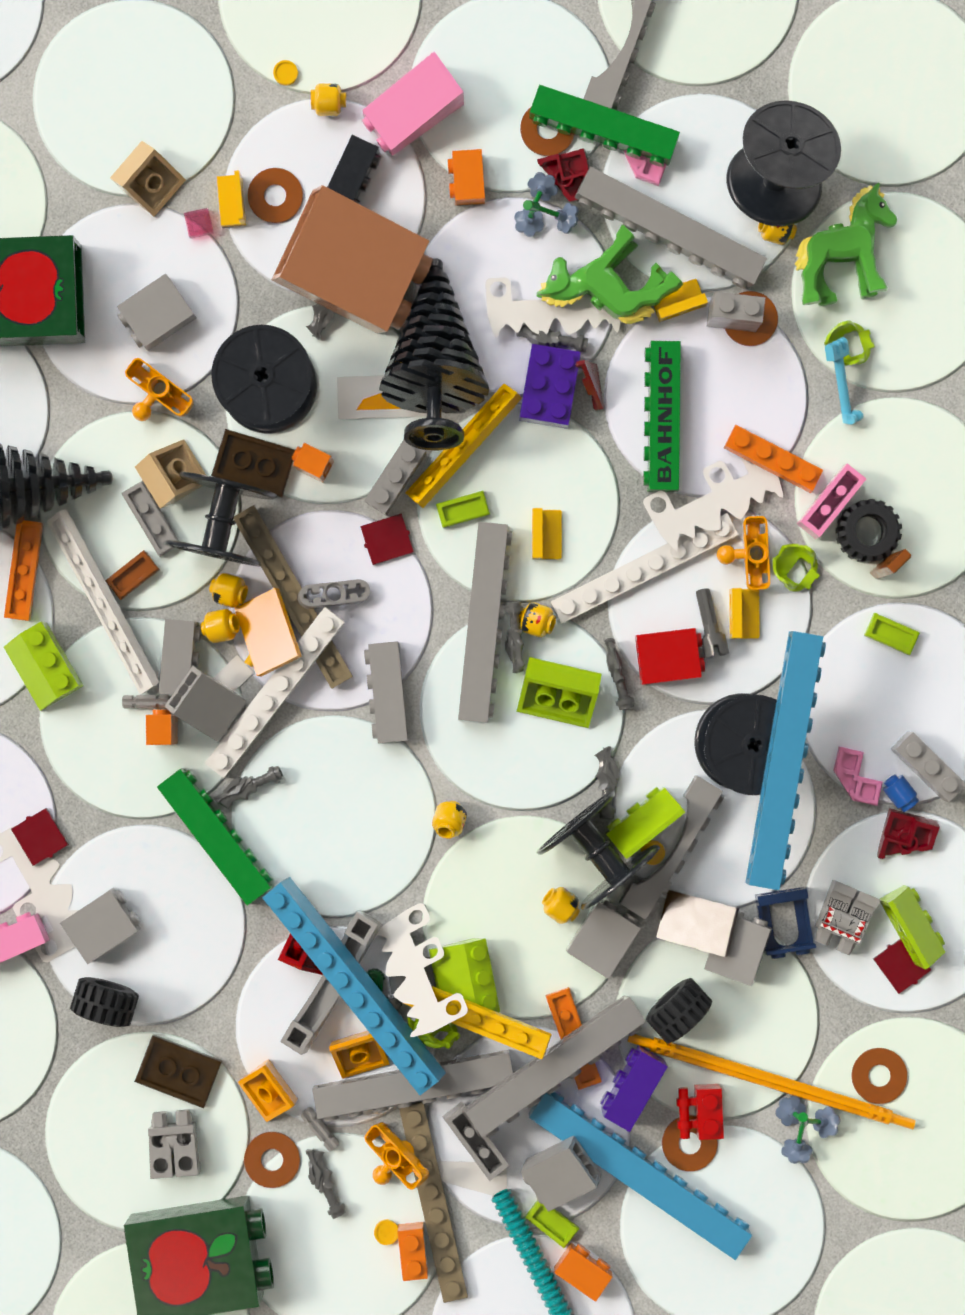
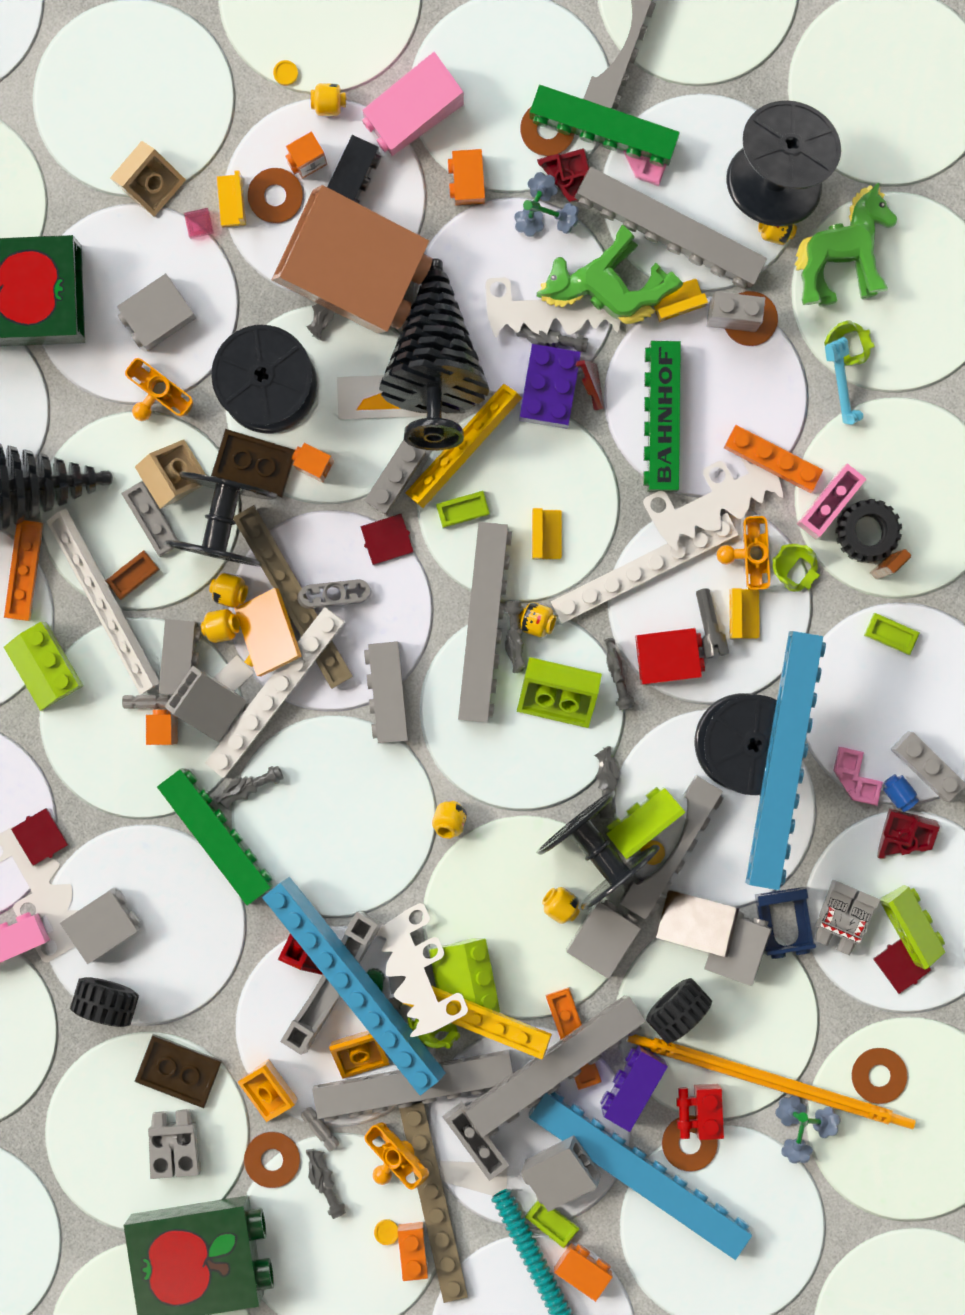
(305, 155): none -> orange brick

